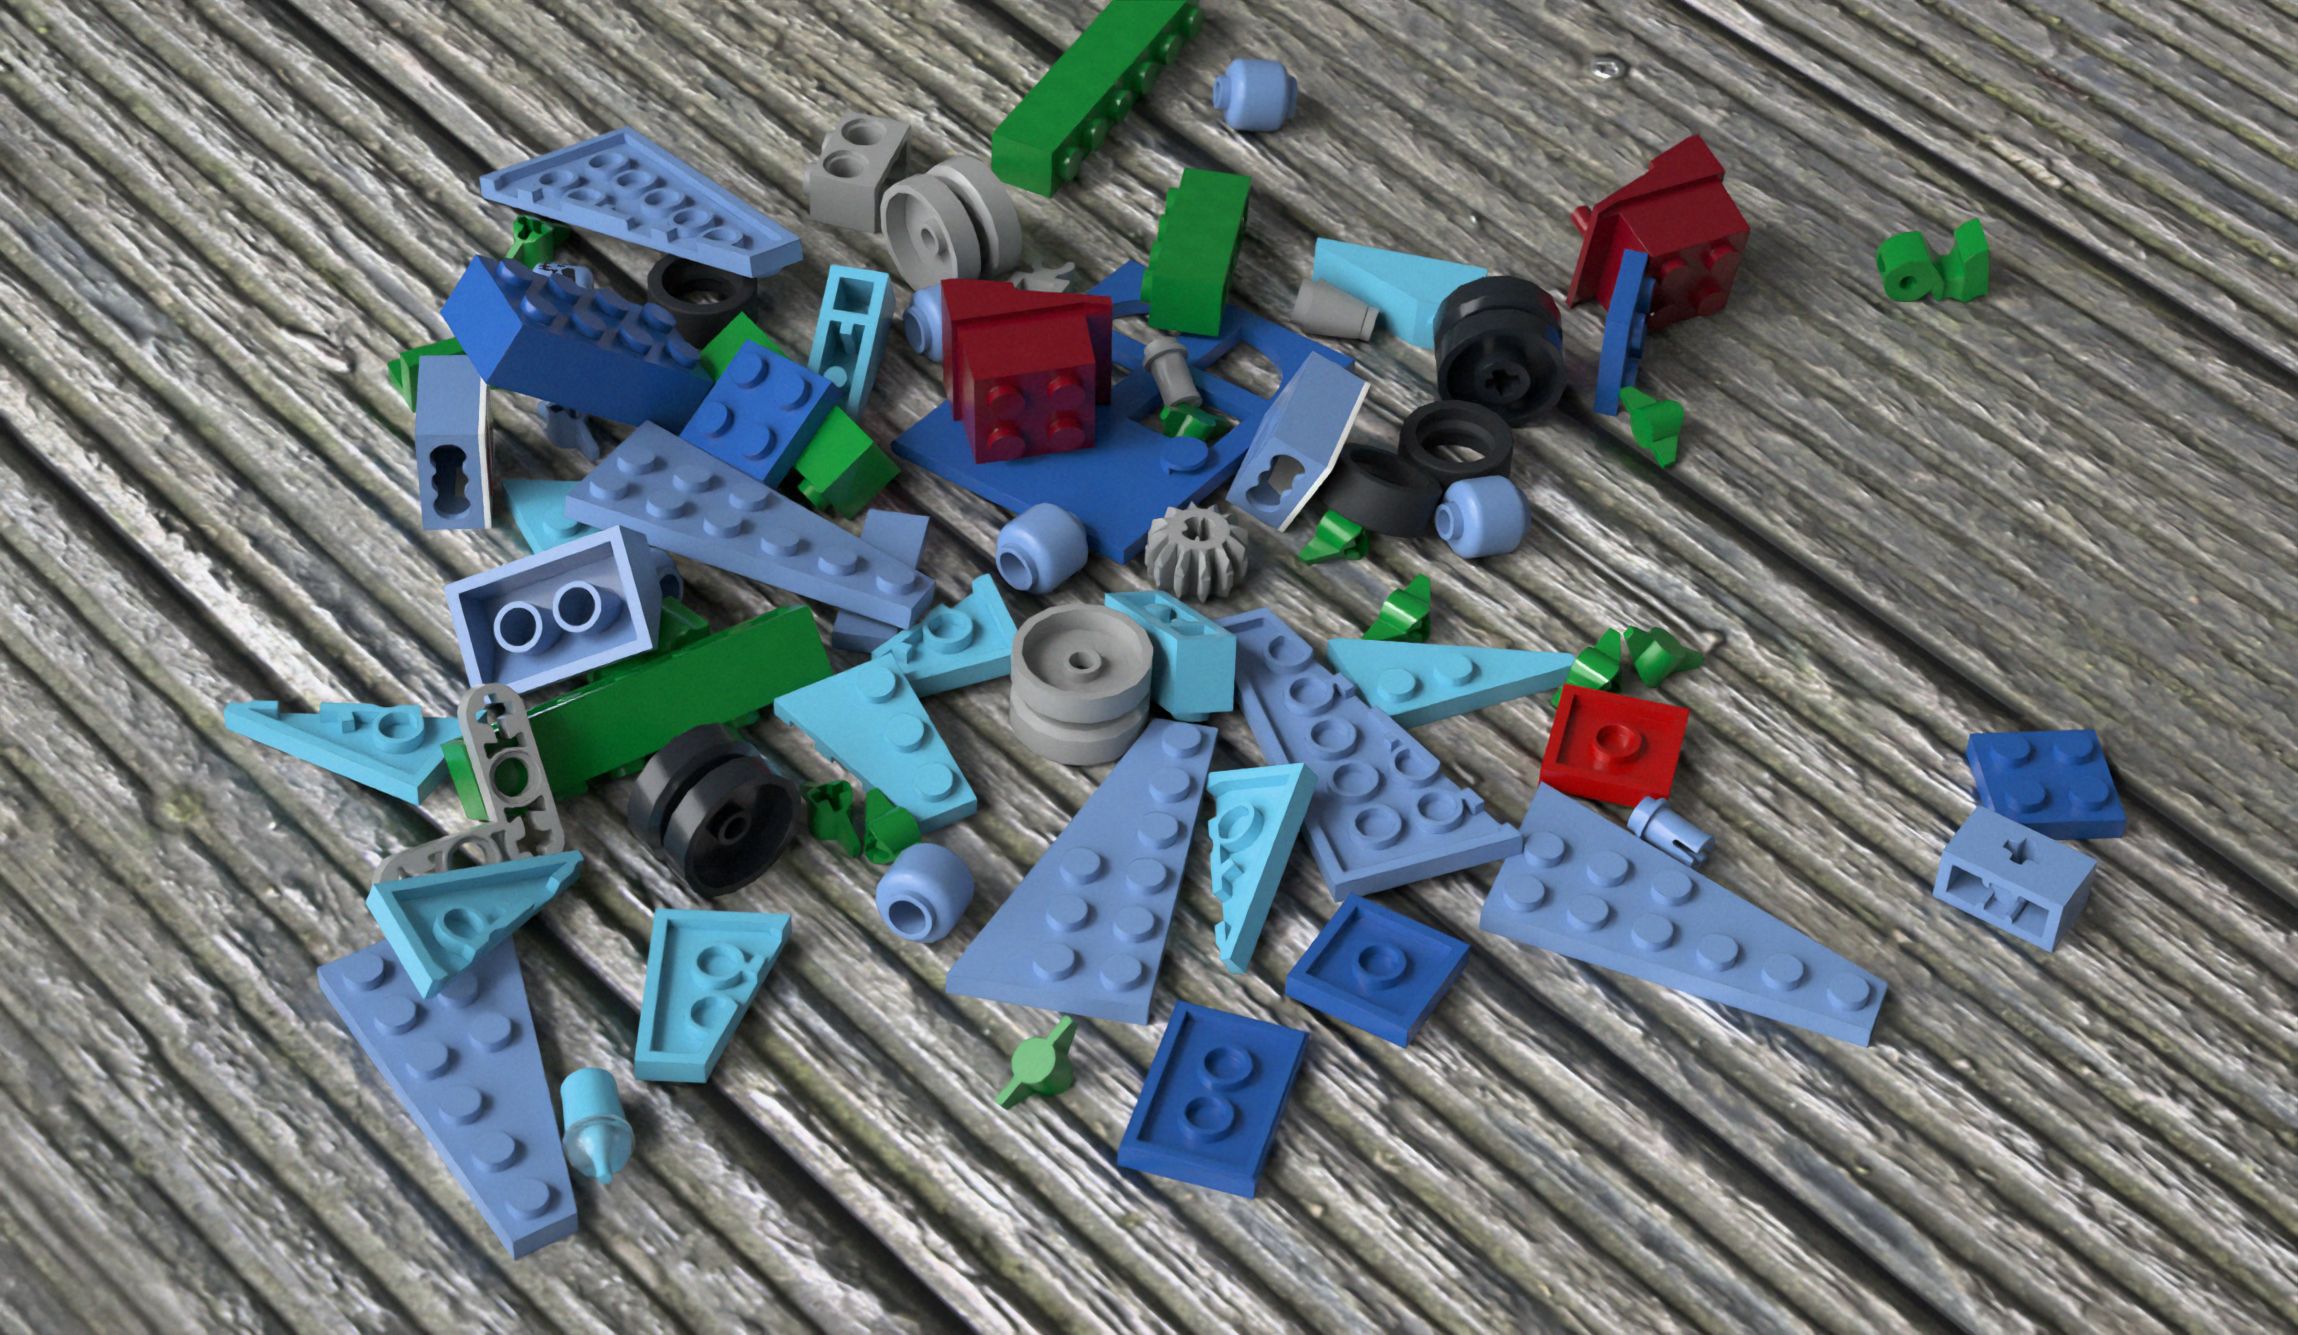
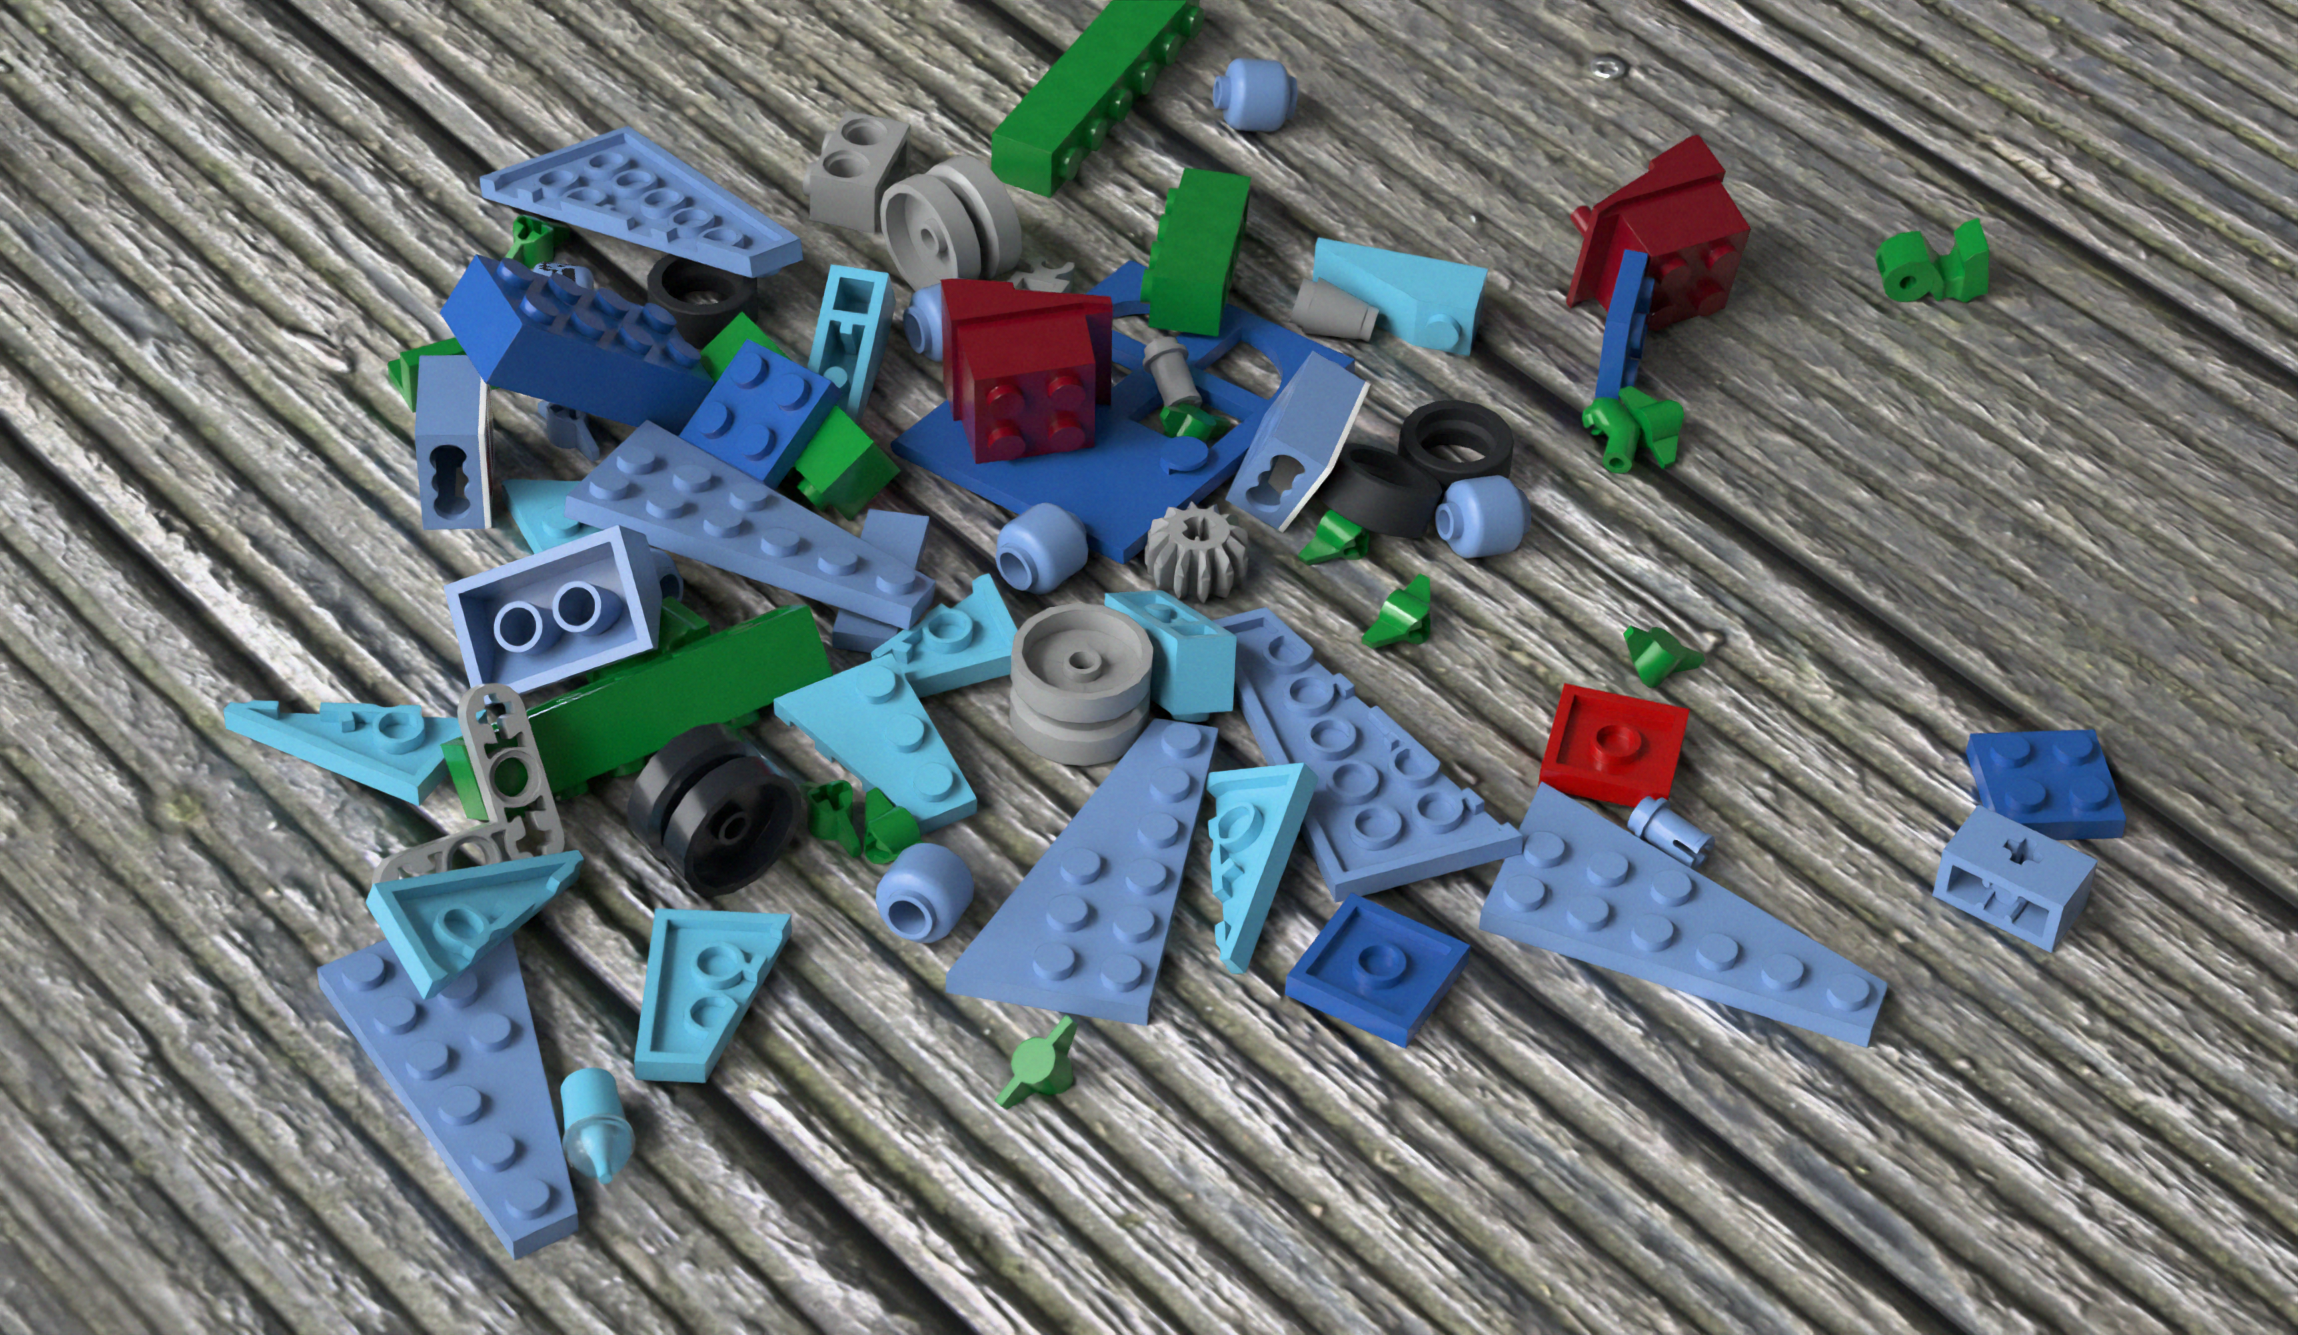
(1214, 1099): blue tile -> none
(1436, 681): medium azure wing -> none
(1501, 348): black wheel -> none
(1597, 667): green piece -> none
(1621, 429): none -> green arm

